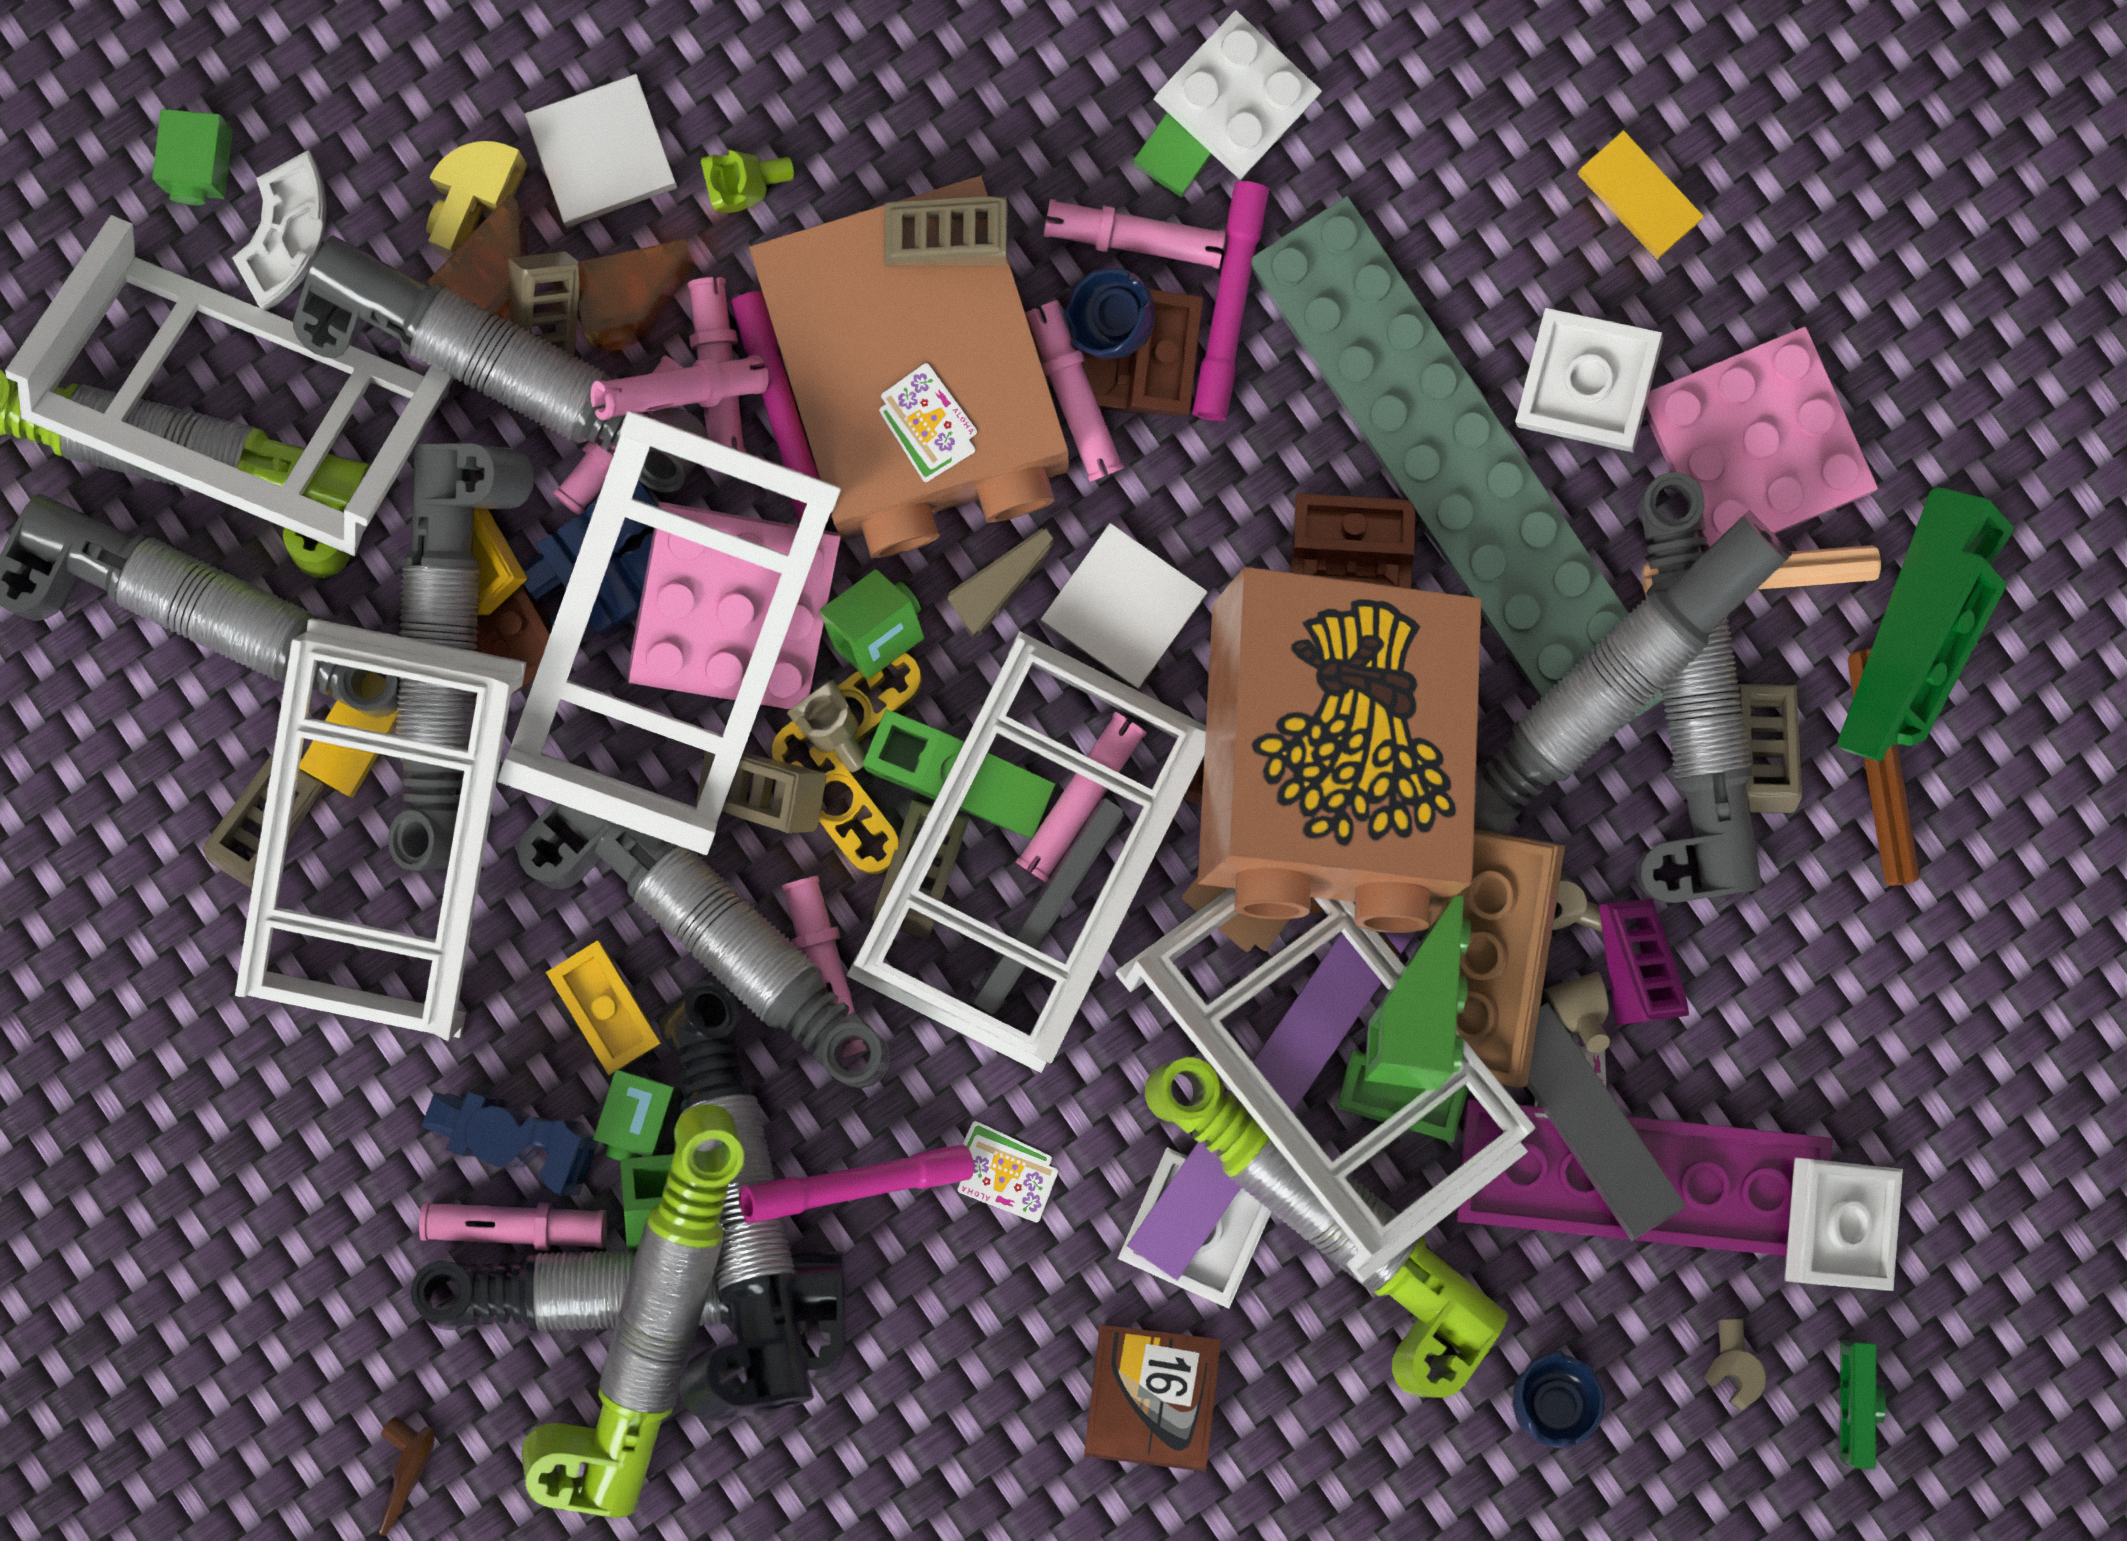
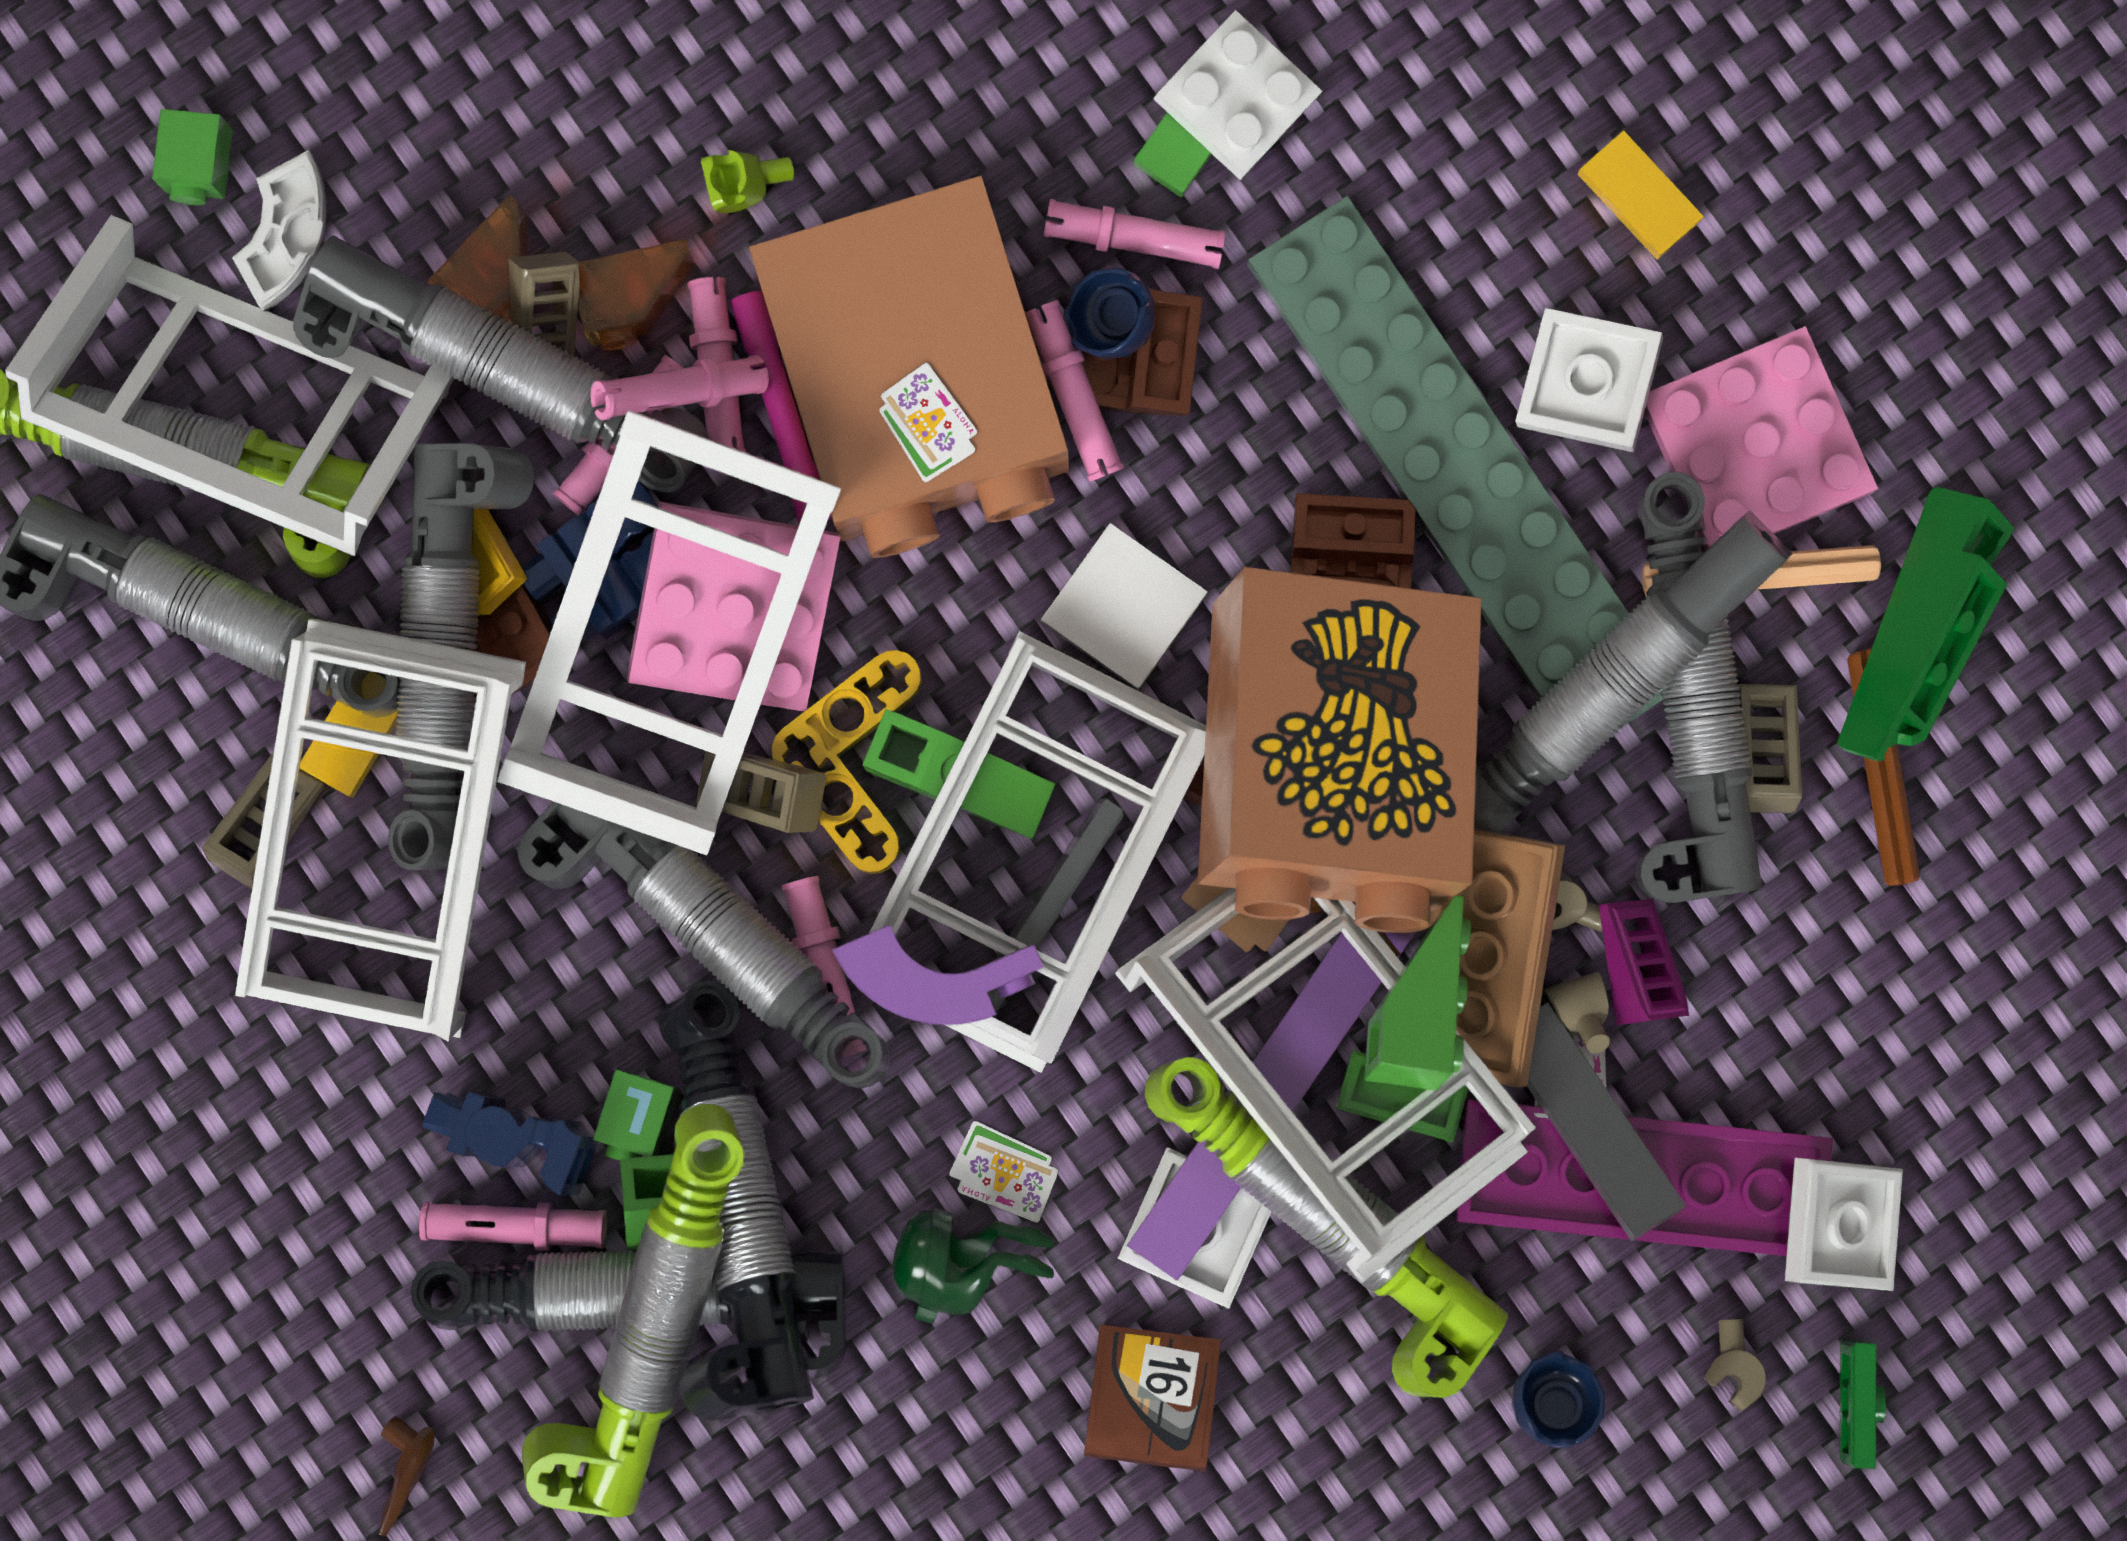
(475, 180): light yellow brick -> none
(601, 150): white tile -> none
(604, 1007): yellow plate -> none
(795, 1194): dark pink piece -> none
(830, 724): dark tan piece -> none
(873, 623): bright green brick -> none
(904, 987): none -> medium lavender arch
(914, 921): dark tan slope -> none
(945, 210): dark tan slope -> none
(953, 1272): none -> dark green hair
(990, 590): dark tan slope -> none
(1079, 800): bright pink pin -> none
(1242, 236): dark pink piece -> none

